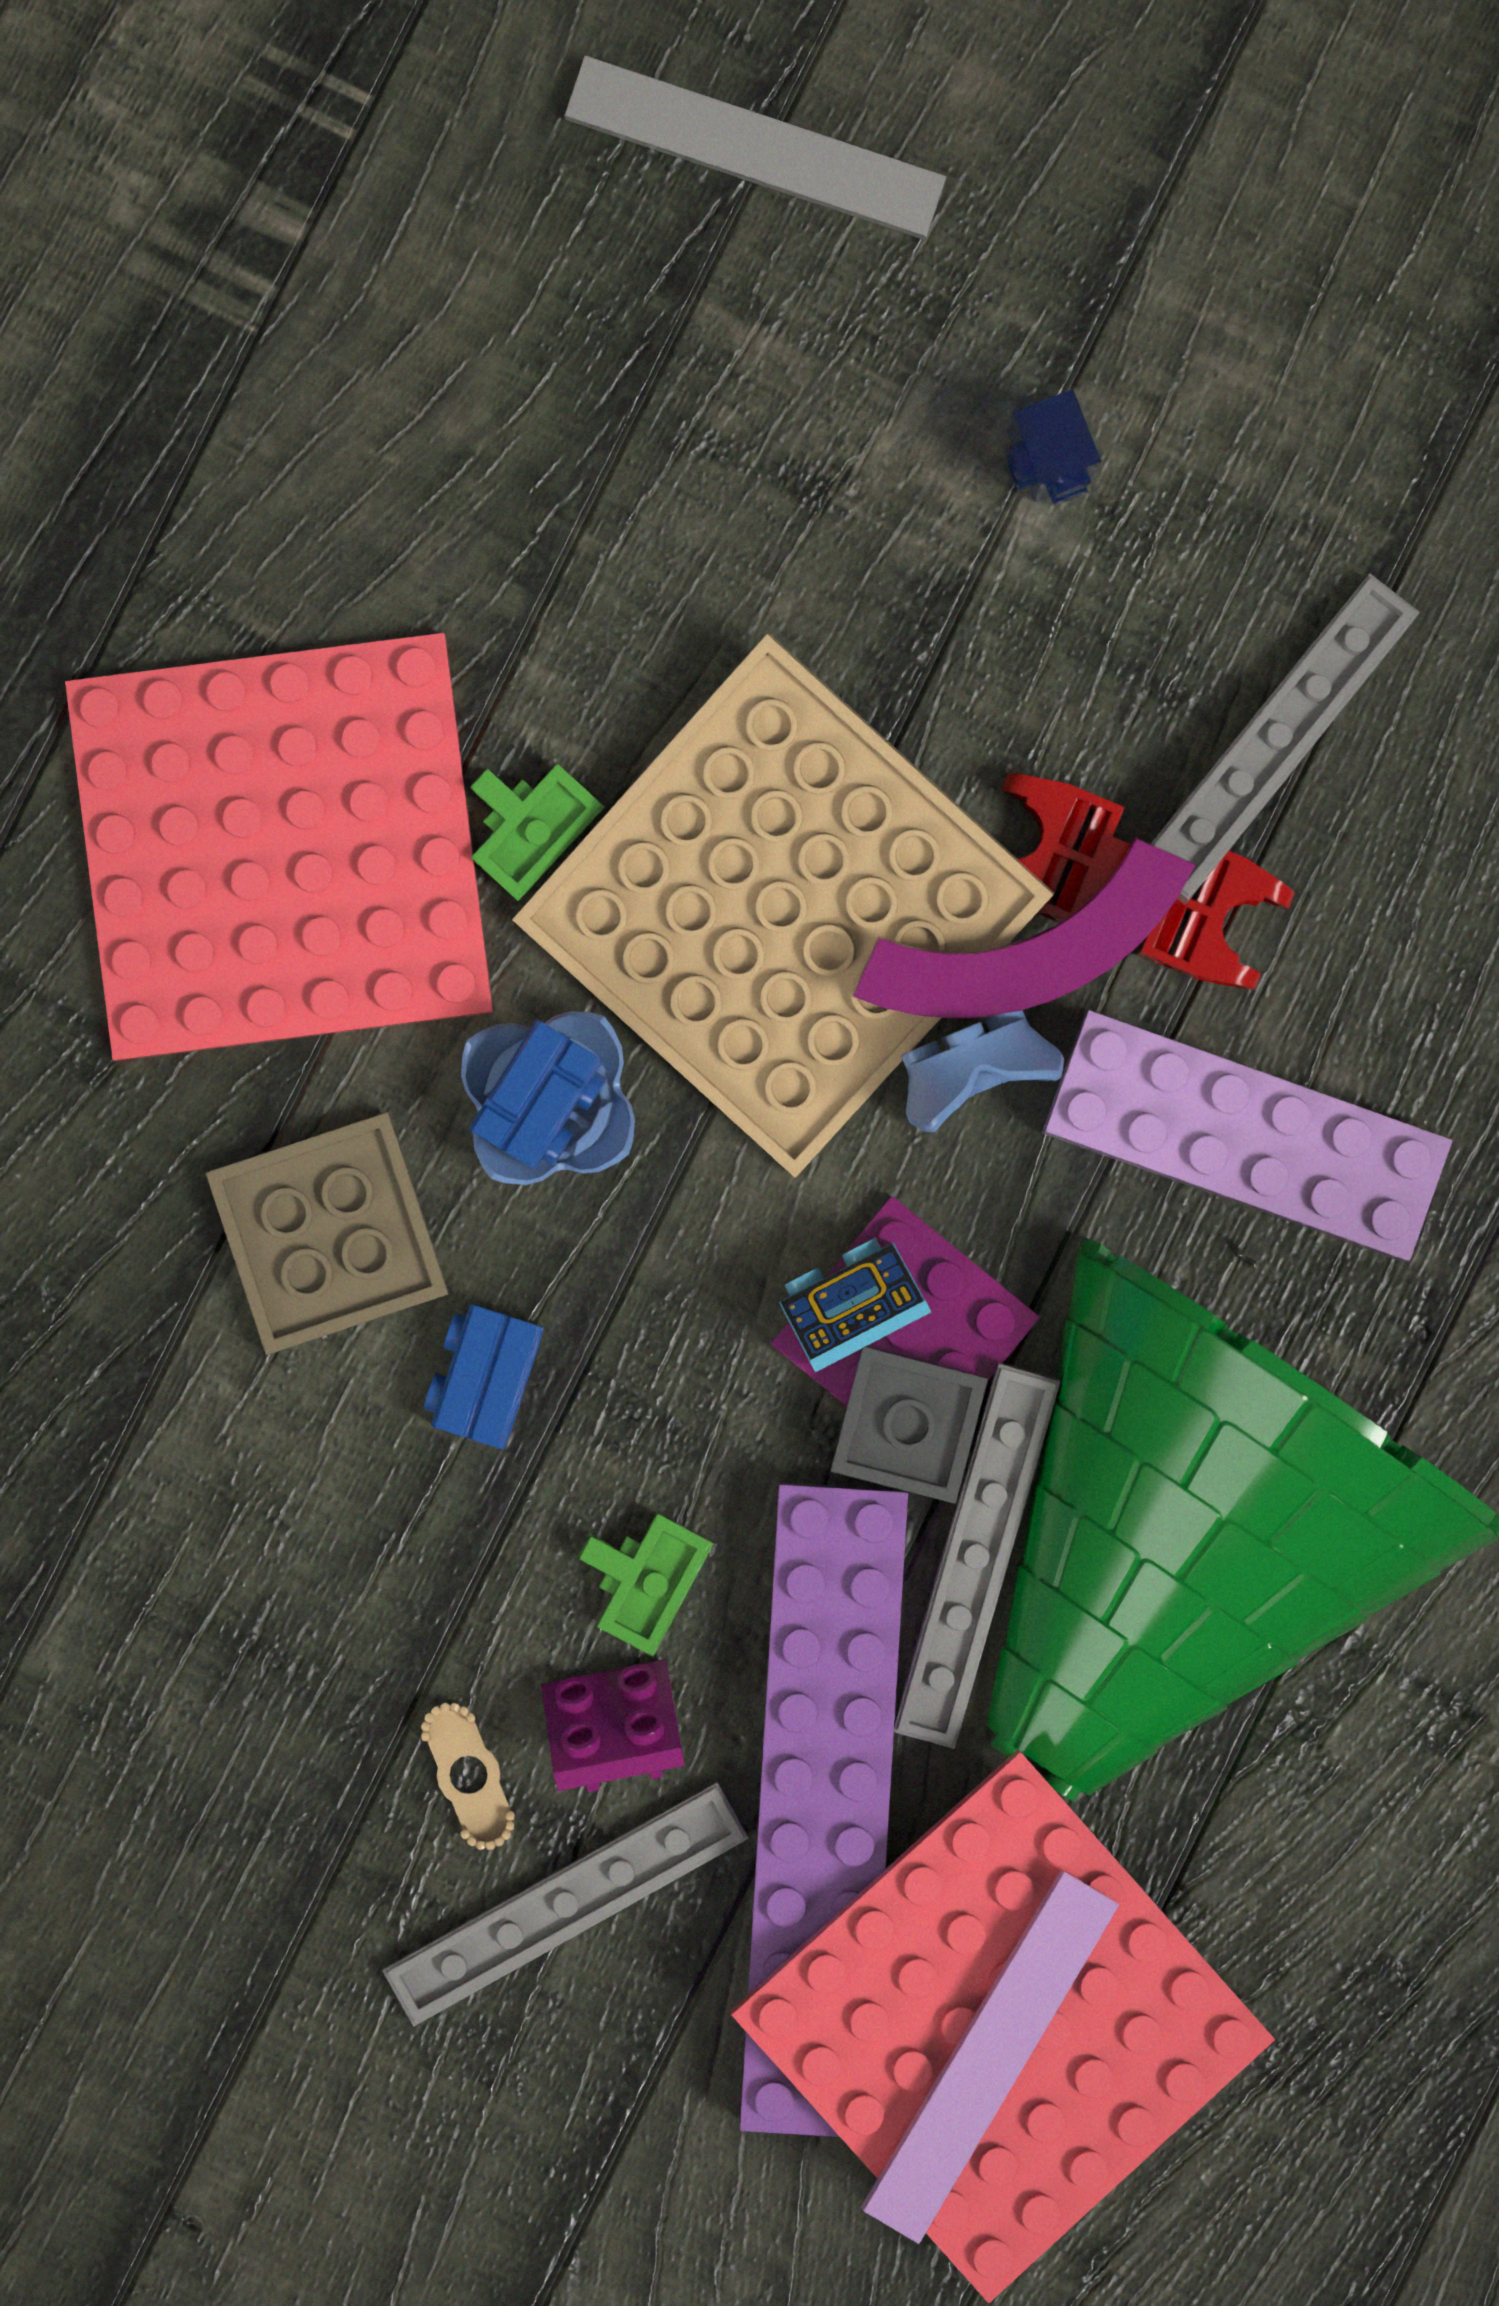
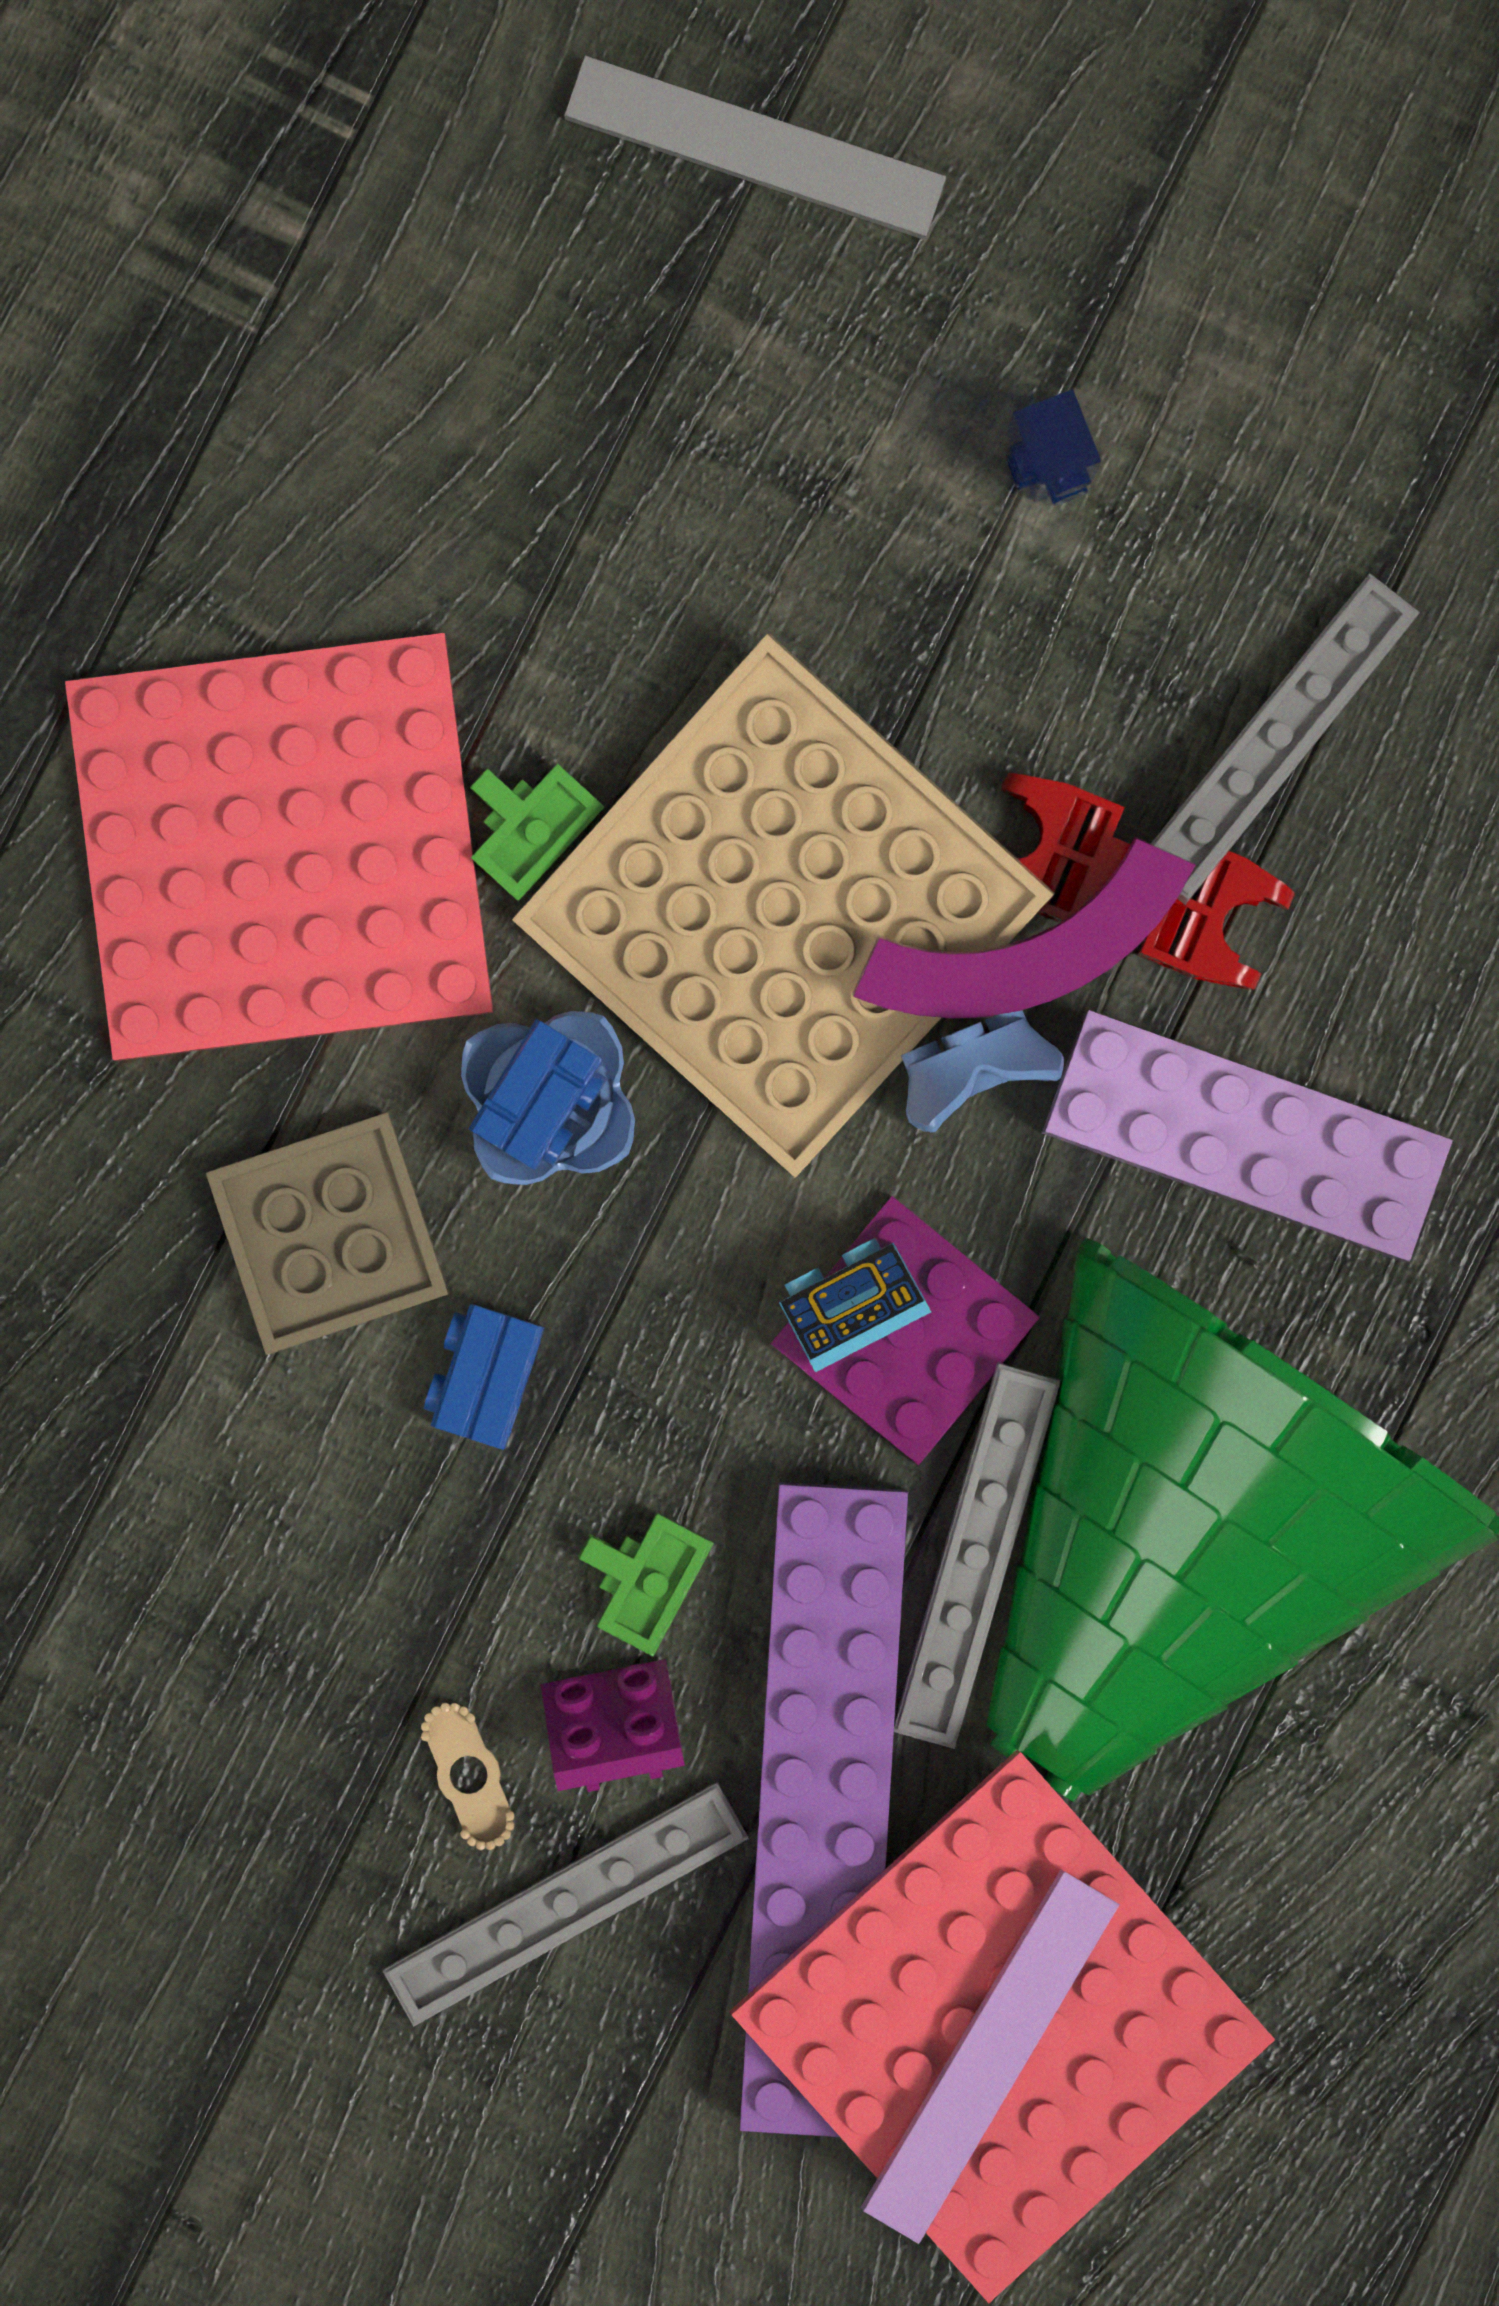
(909, 1425): dark grey plate -> none

